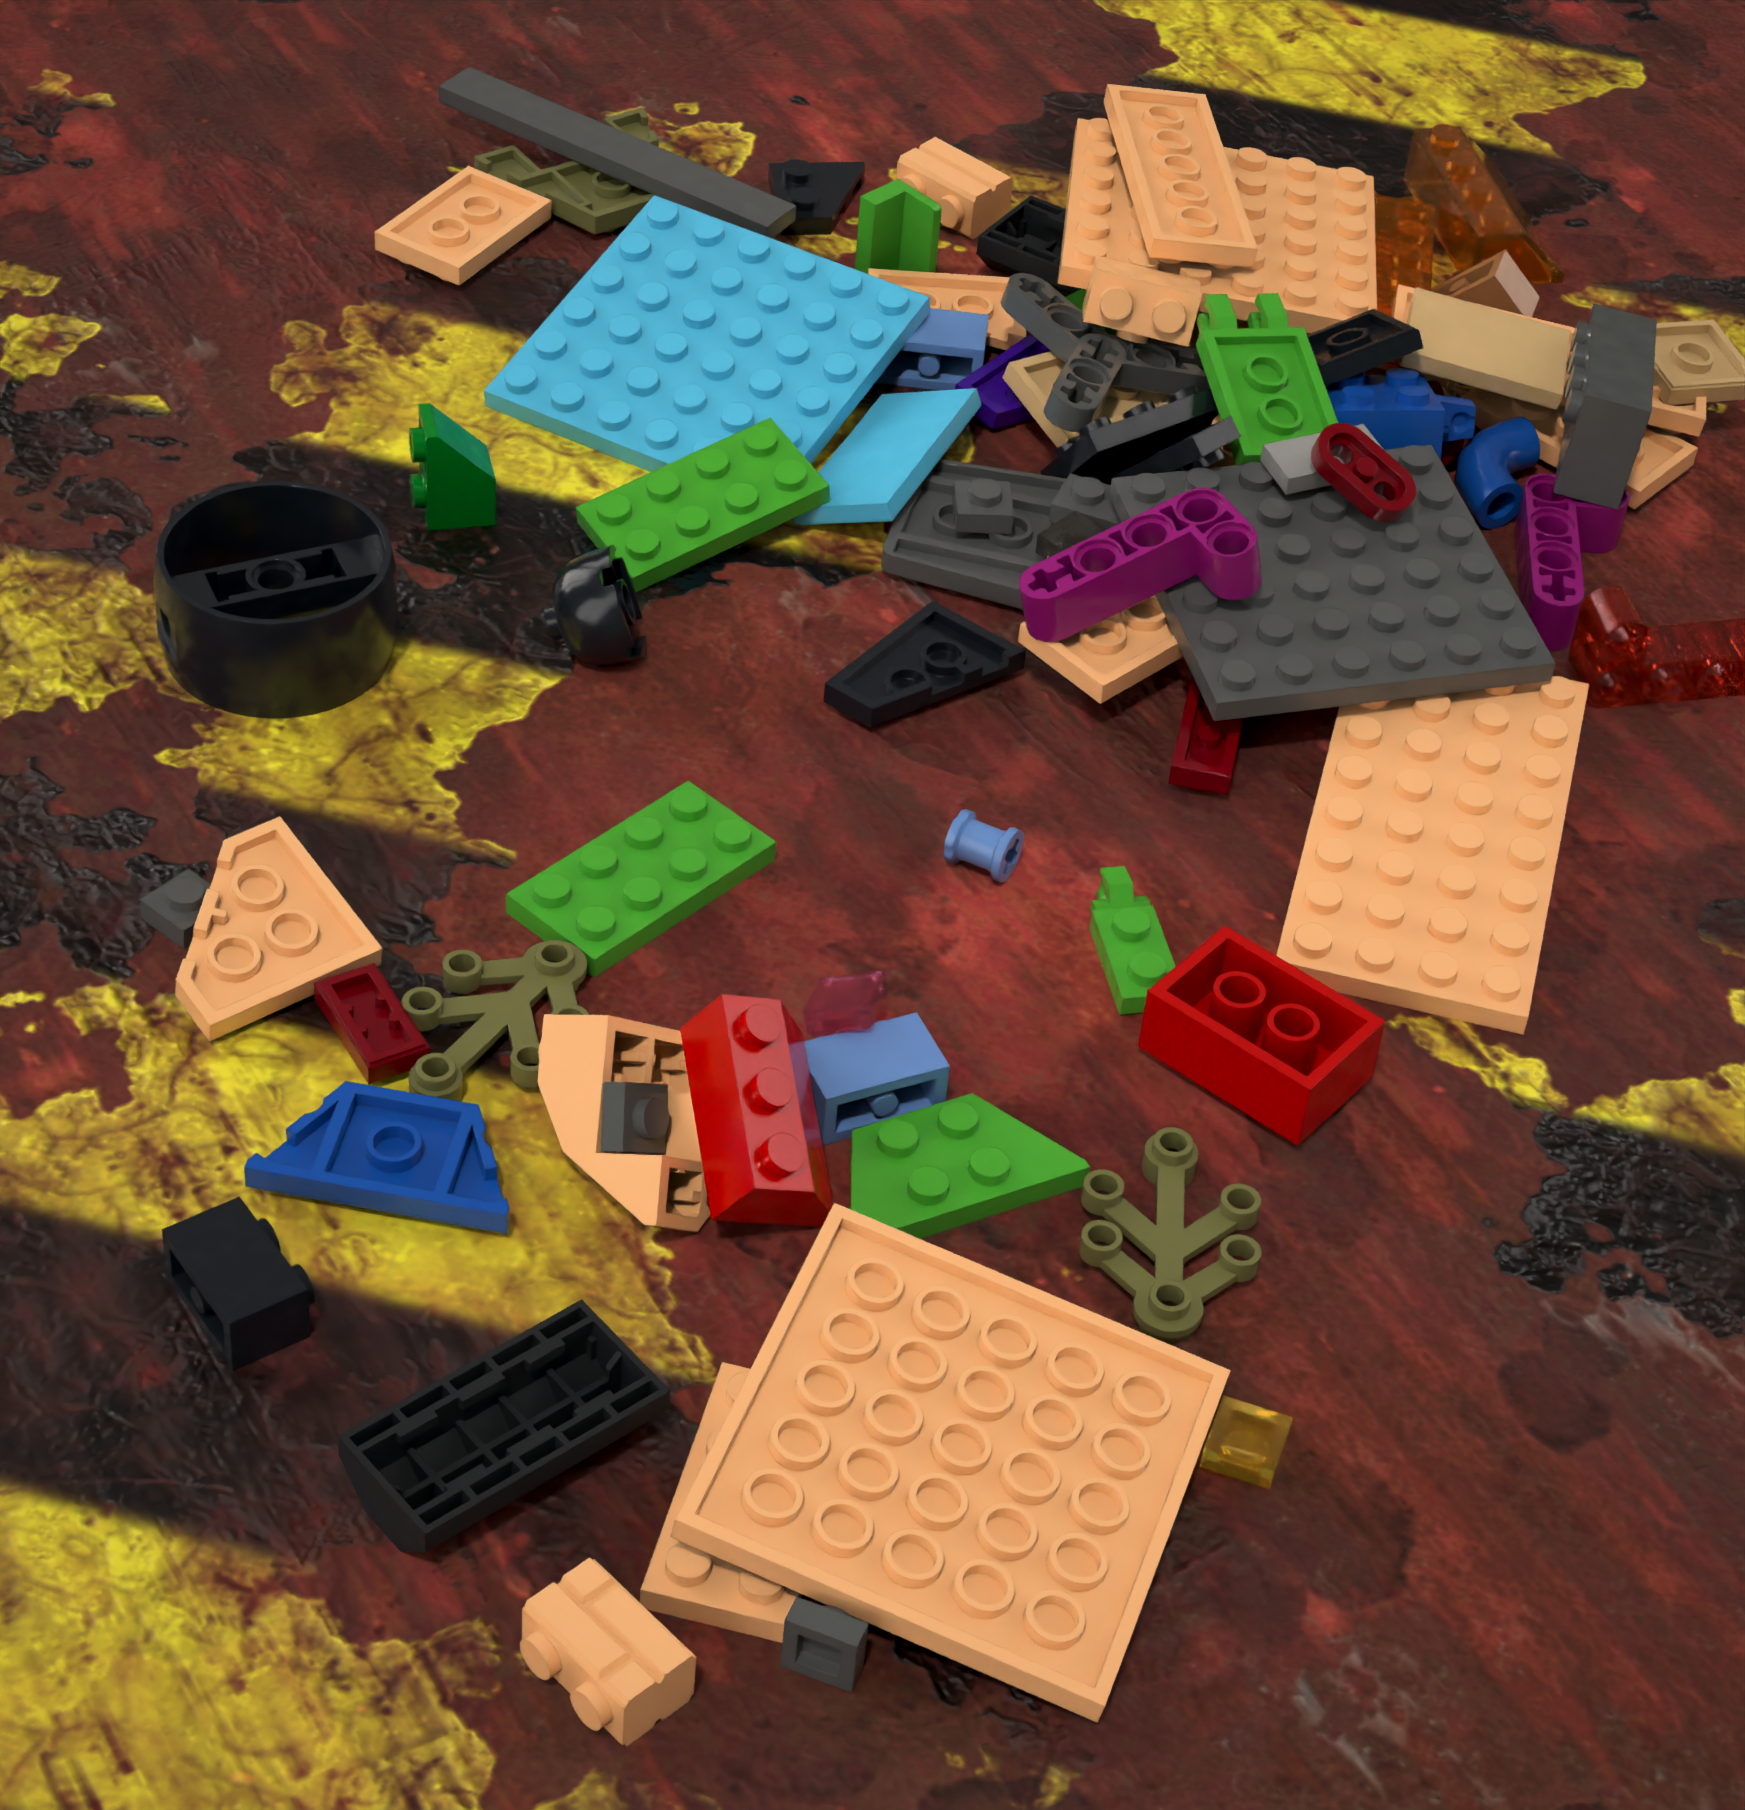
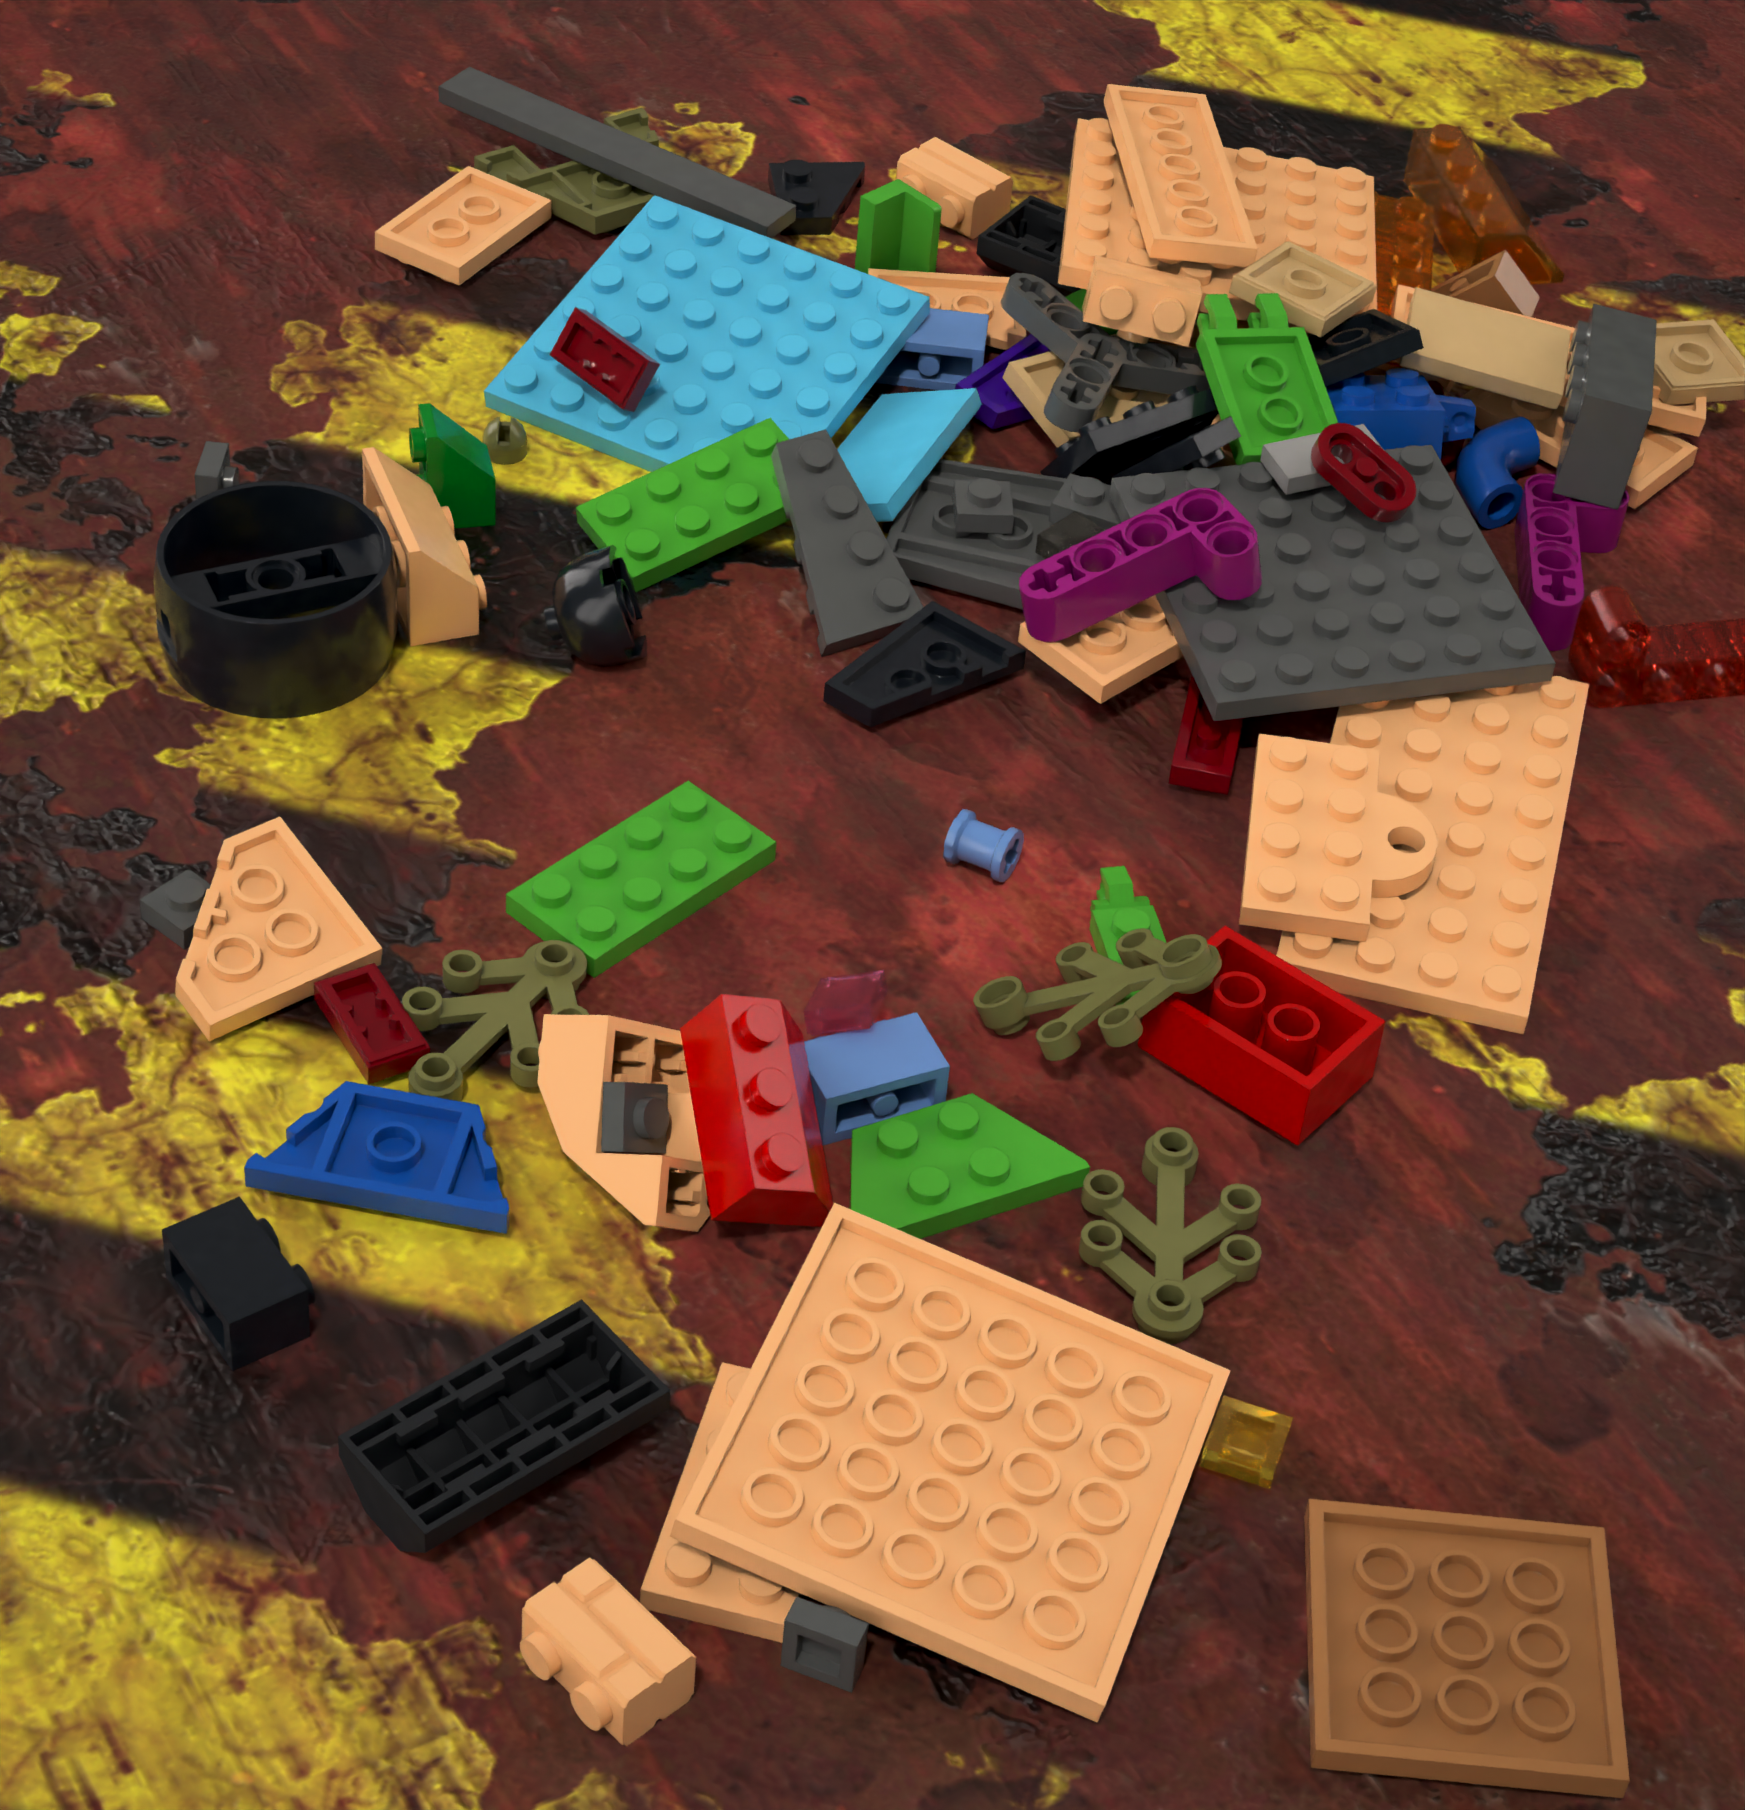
(214, 469): none -> dark grey plate
(434, 574): none -> light nougat slope
(505, 441): none -> olive hinge
(604, 359): none -> dark red plate
(846, 559): none -> dark grey wing
(1097, 985): none -> olive plant
(1310, 287): none -> tan tile
(1326, 840): none -> light nougat plate
(1462, 1649): none -> medium nougat plate

